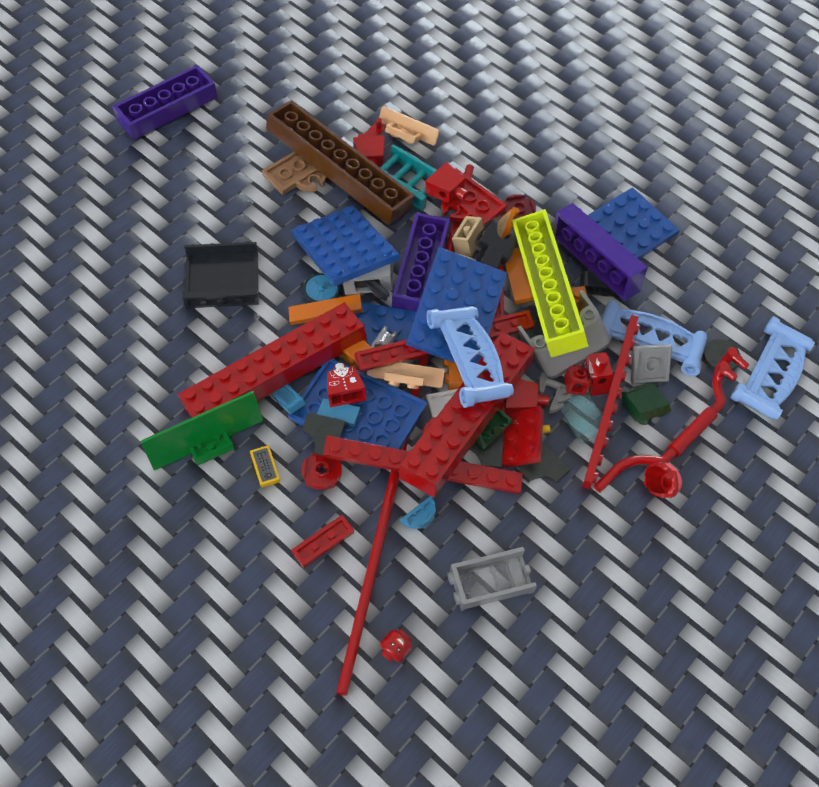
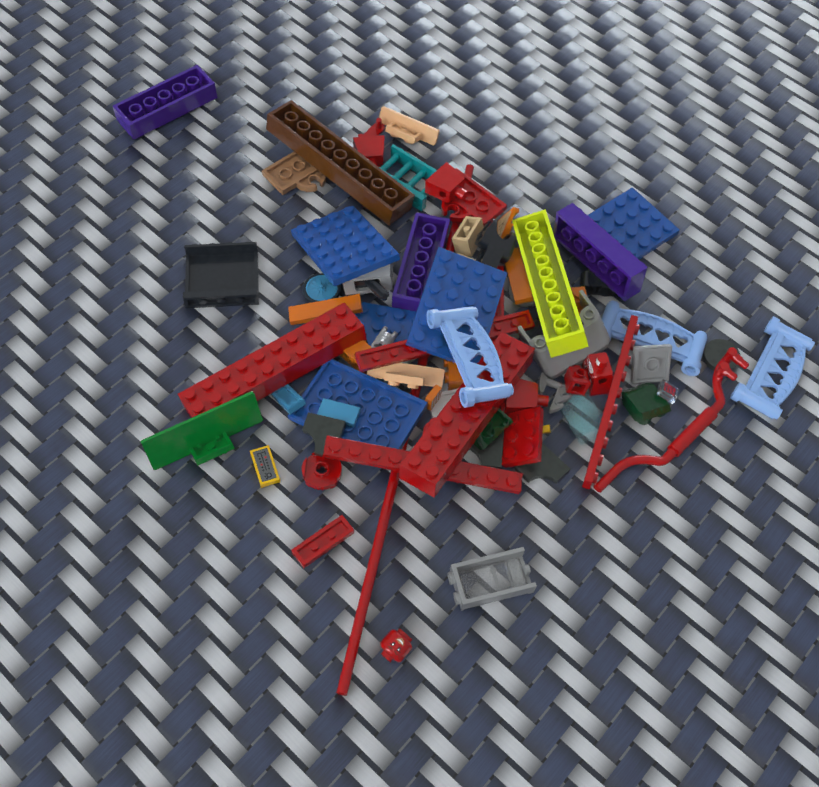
(344, 386): red torso -> none
(420, 515): dark azure plate -> none
(433, 396): none -> orange tile
(525, 205): dark red tile -> none
(662, 480): red hair -> none
(667, 391): none -> clear tile

